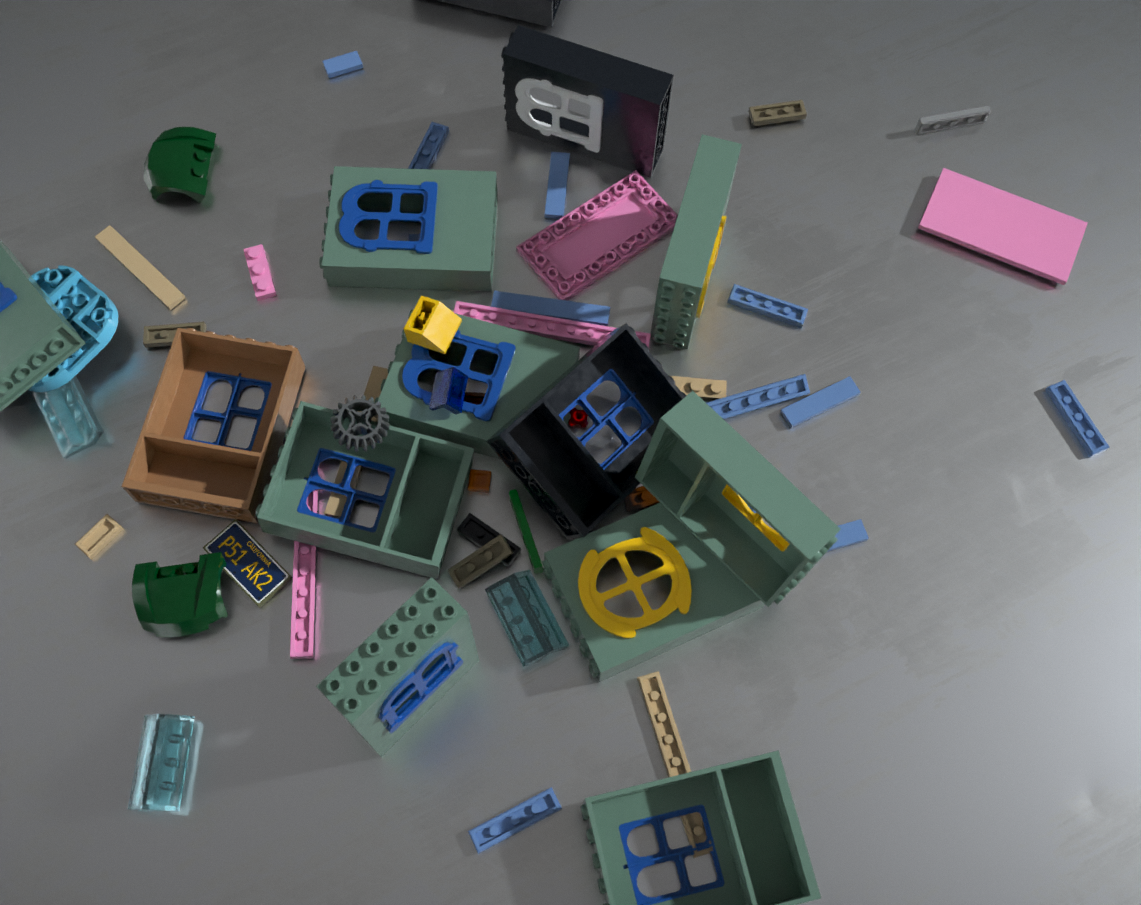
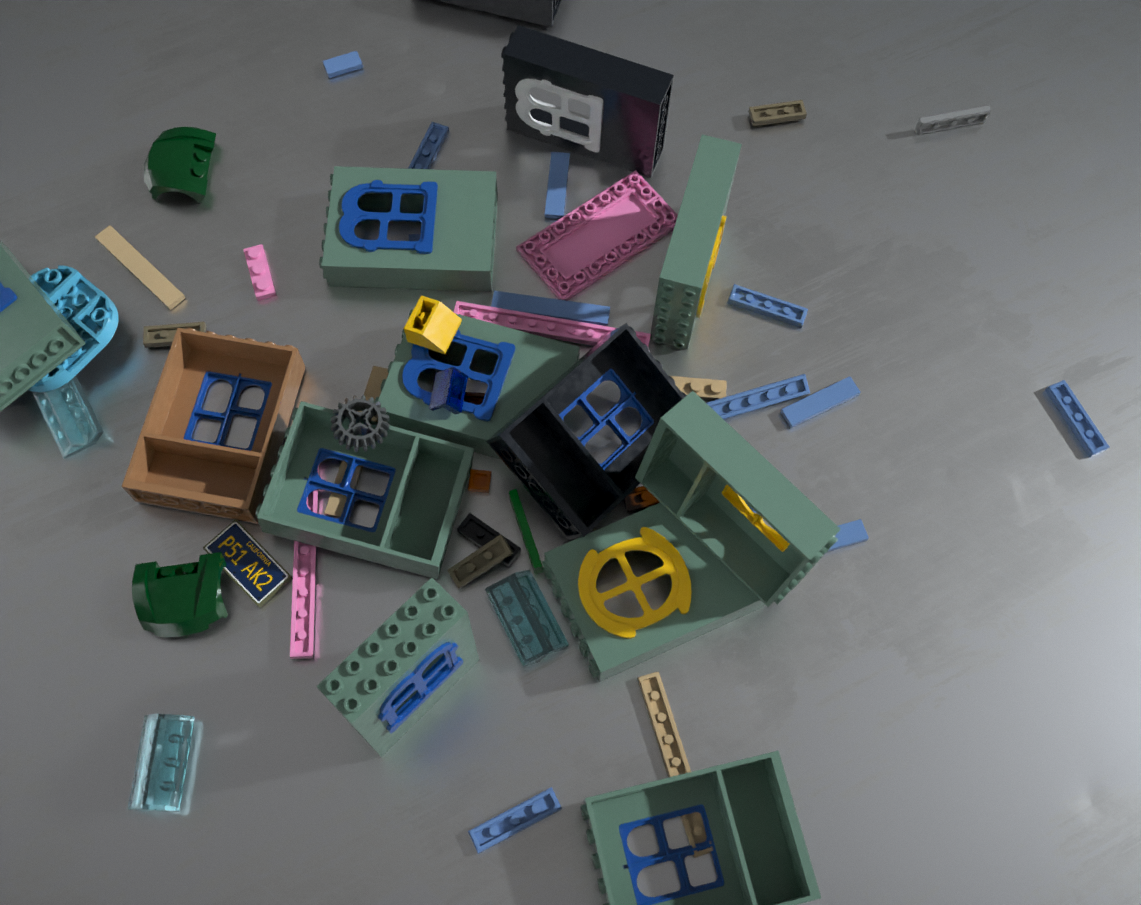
(99, 536): tan tile -> none
(578, 423): red plate -> none
(1003, 226): bright pink tile -> none

